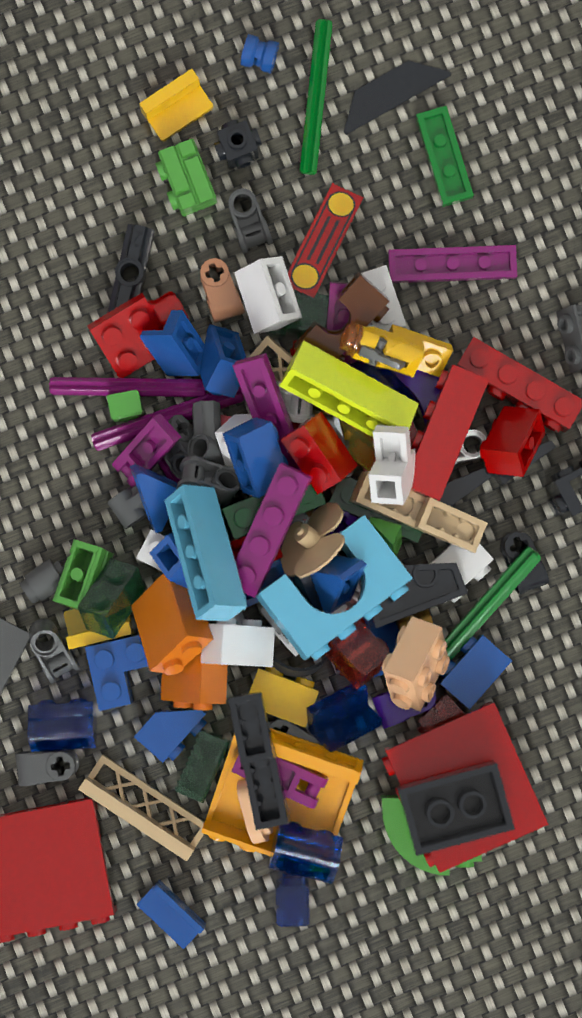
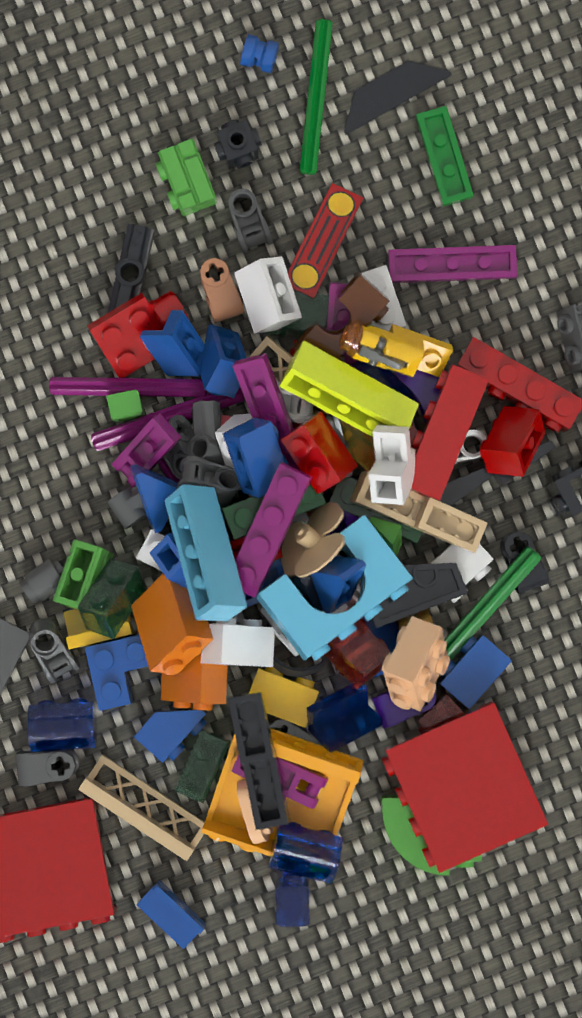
(176, 105): yellow panel -> none
(455, 807): black brick -> none

